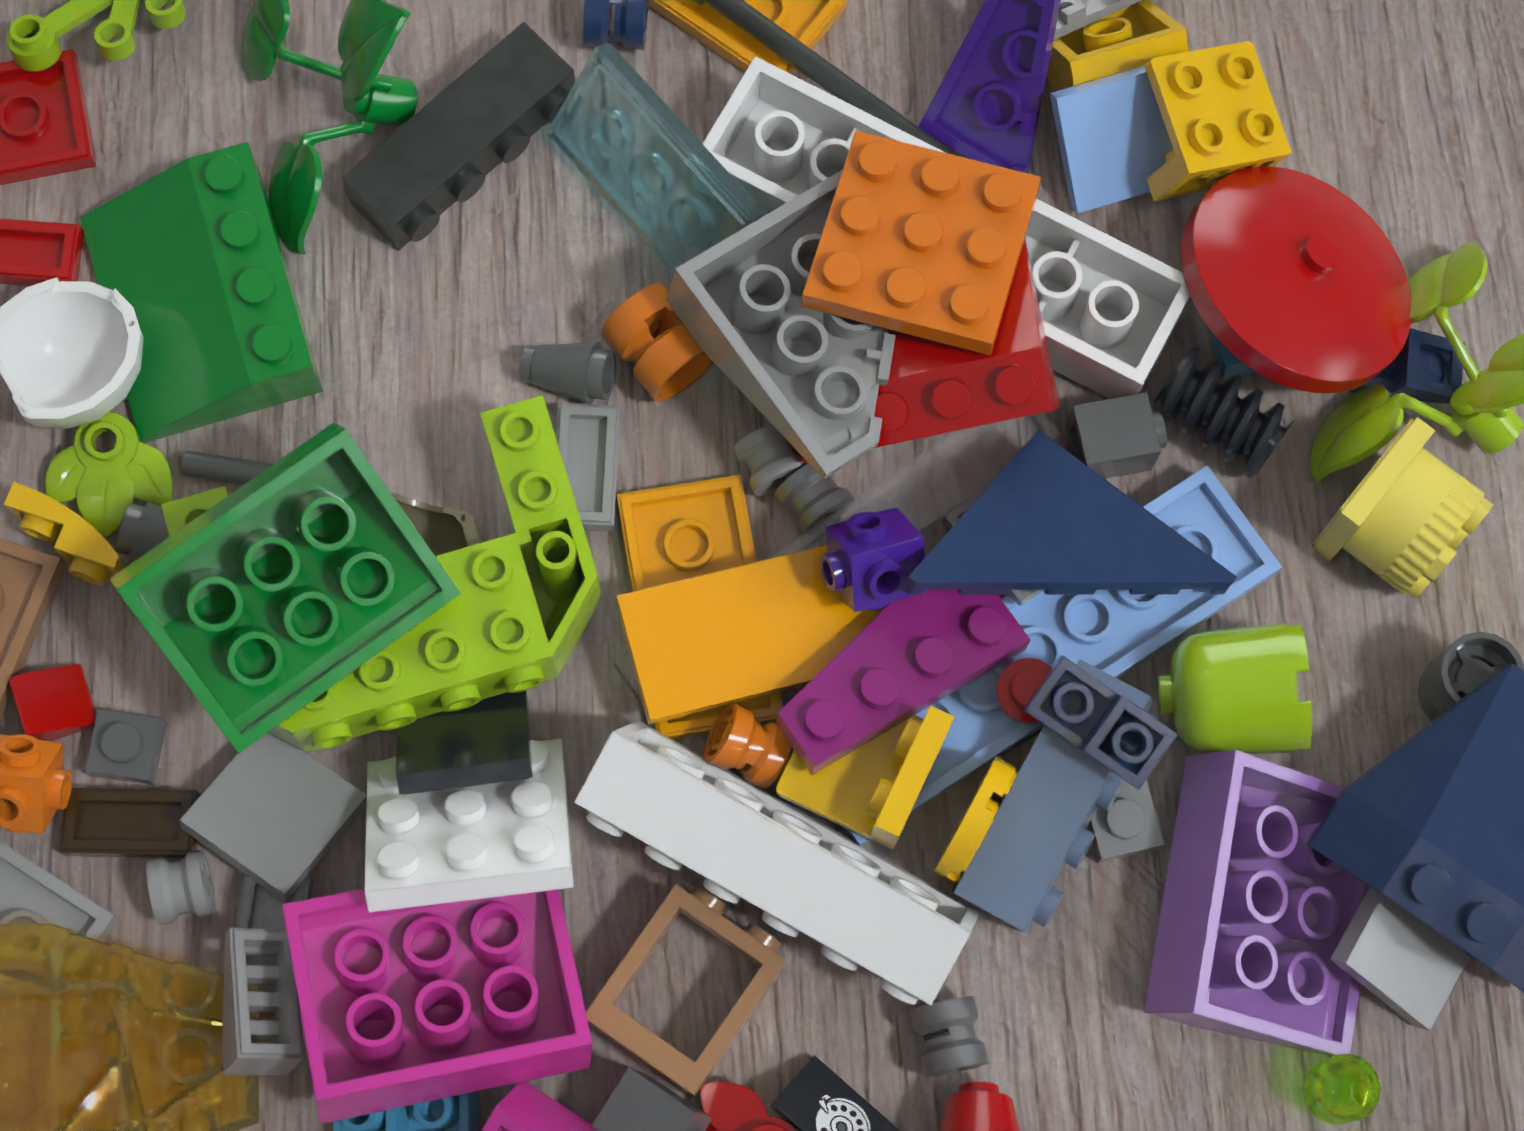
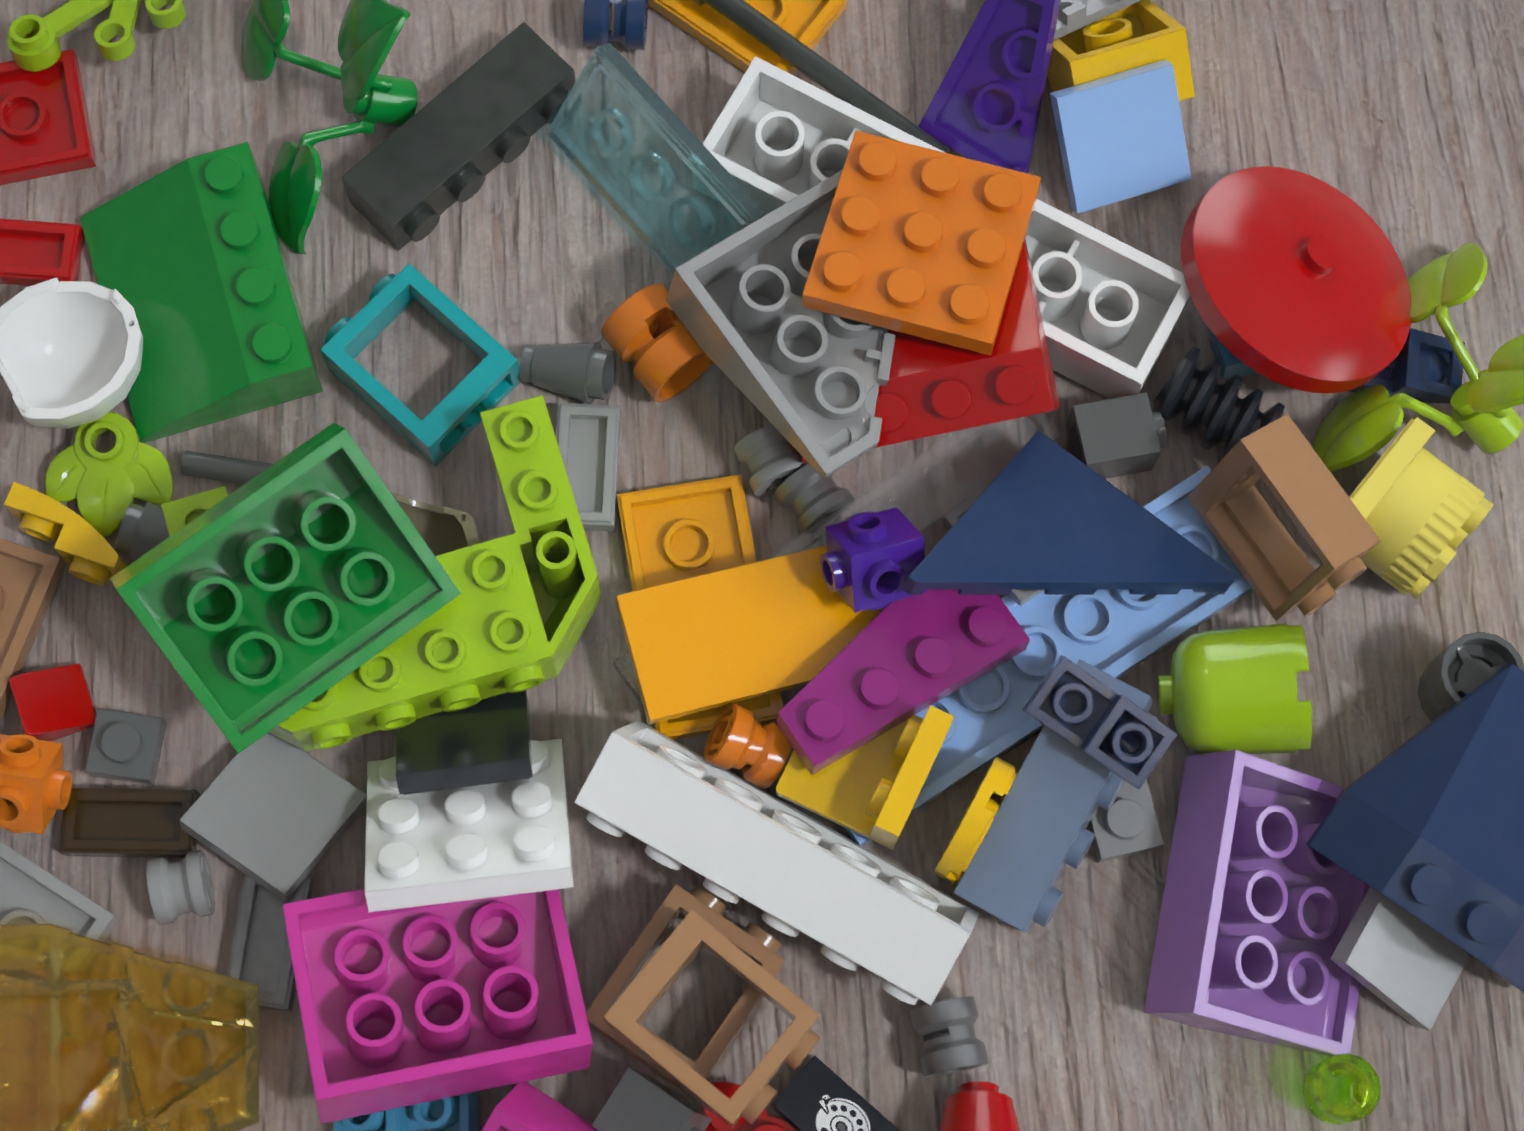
(238, 1052): light grey slope -> none
(461, 408): none -> teal window
(660, 975): none -> medium nougat window
(1017, 686): red plate -> none
(1215, 118): yellow bracket -> none
(1259, 540): none -> medium nougat window

